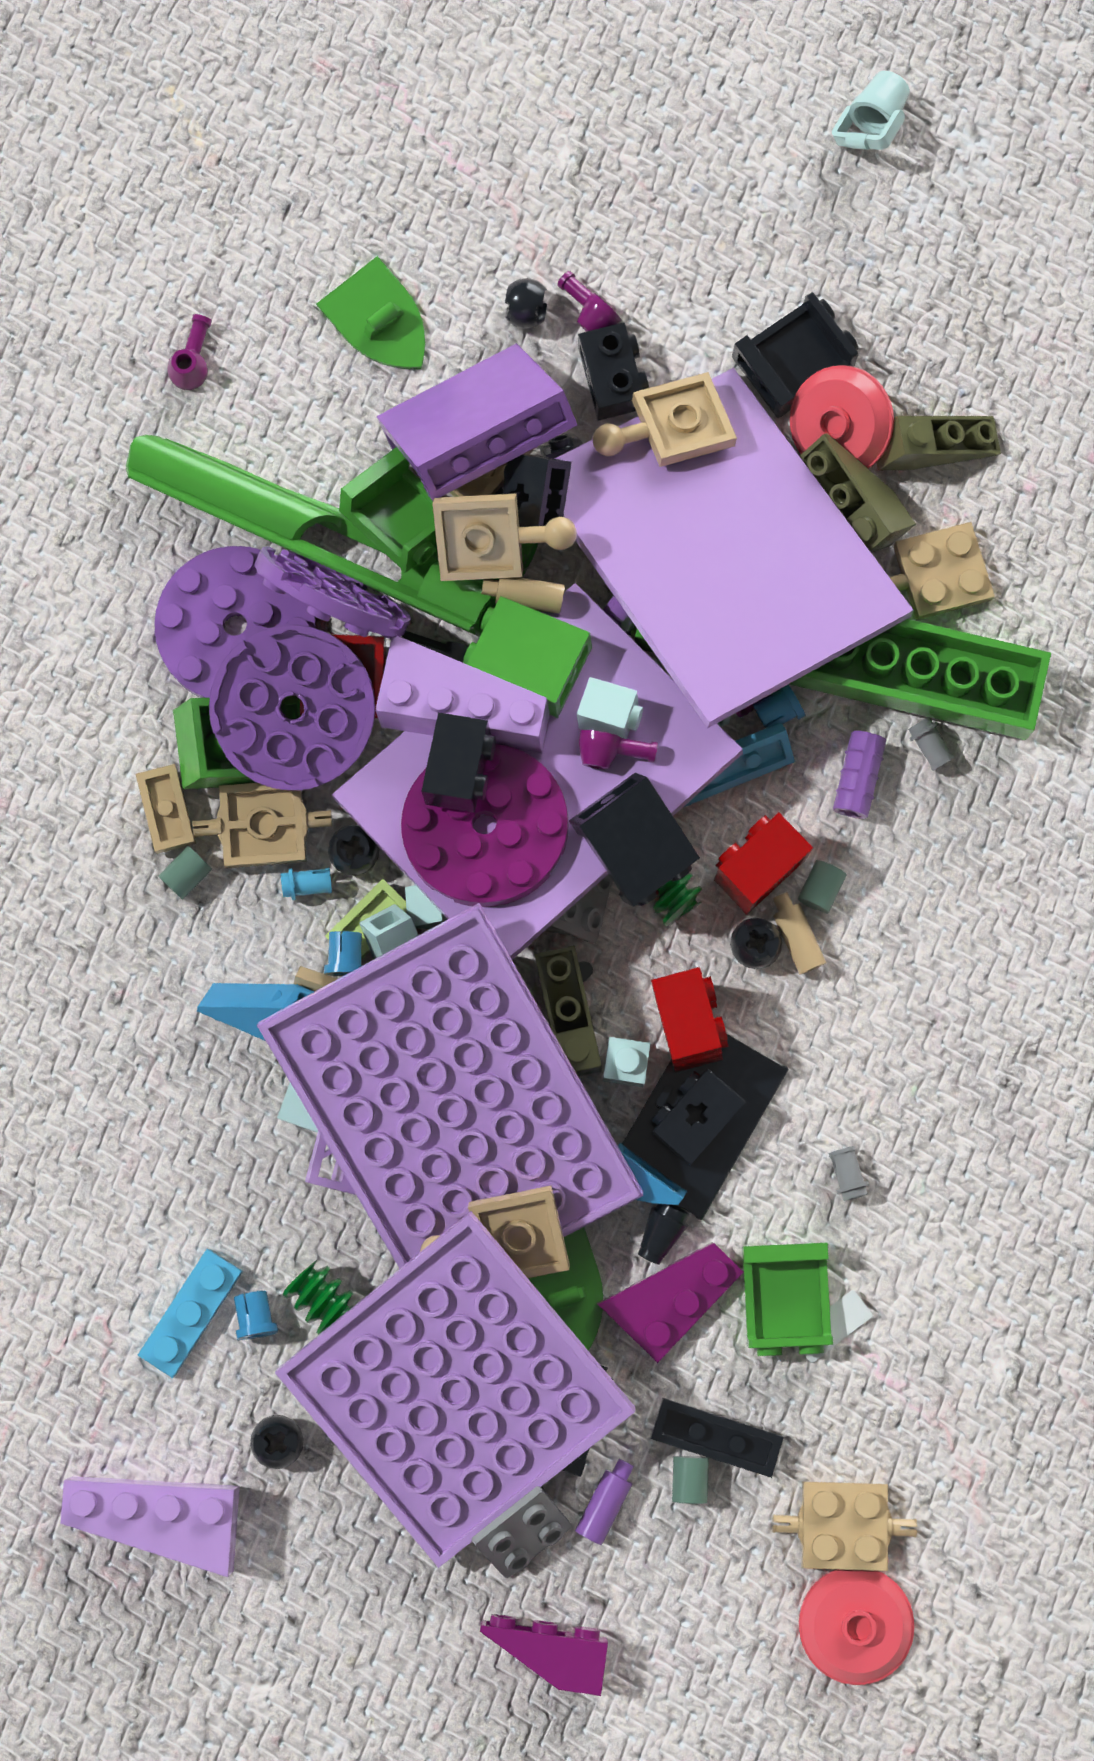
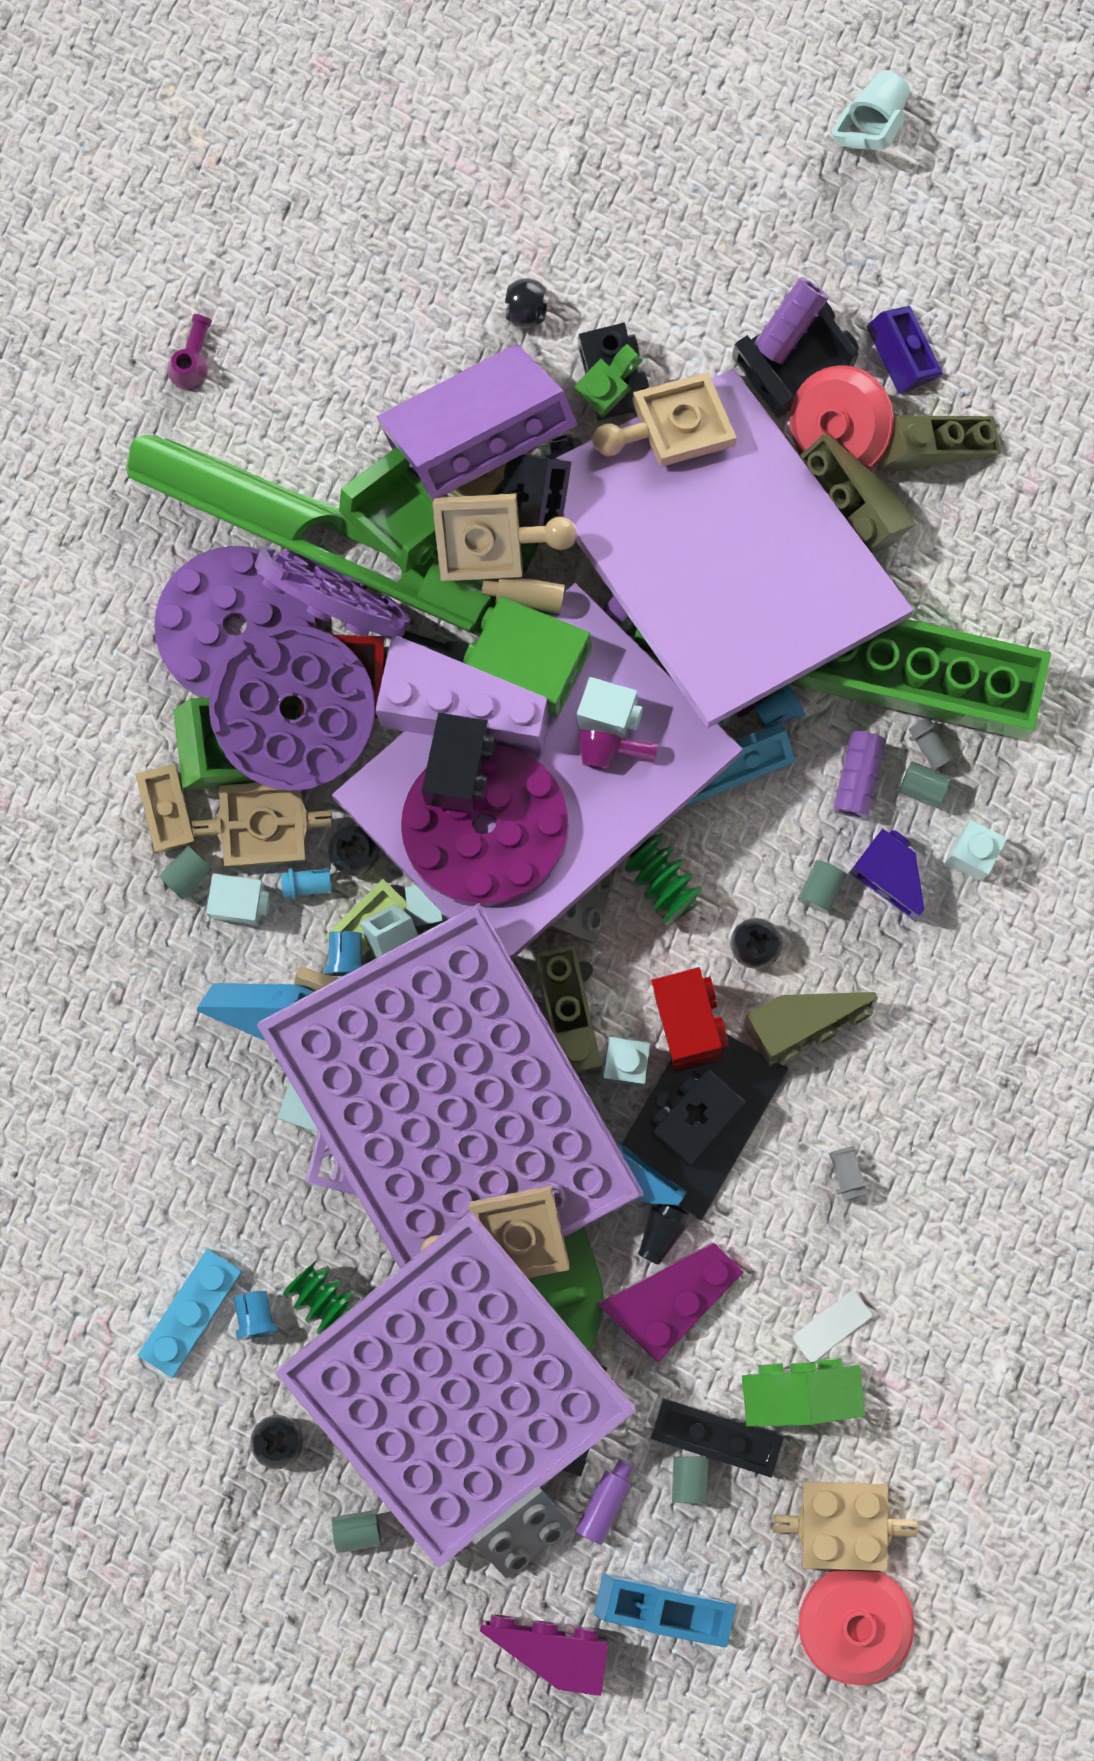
(165, 1518): lavender wedge -> none
(237, 899): none -> light aqua brick
(356, 1531): none -> sand green piece
(377, 317): bright green shield -> none
(595, 311): magenta bar -> none
(604, 384): none -> bright green plate
(636, 839): black panel -> none
(664, 1610): none -> dark azure slope
(762, 863): red brick -> none
(787, 1298): bright green panel -> none
(791, 320): none -> medium lavender axle
(797, 935): tan cylinder -> none
(799, 1019): none -> olive slope
(803, 1394): none -> bright green brick
(892, 872): none -> dark purple slope
(904, 349): none -> dark purple slope
(924, 784): none -> sand green piece
(942, 571): tan plate -> none
(975, 850): none -> light aqua brick

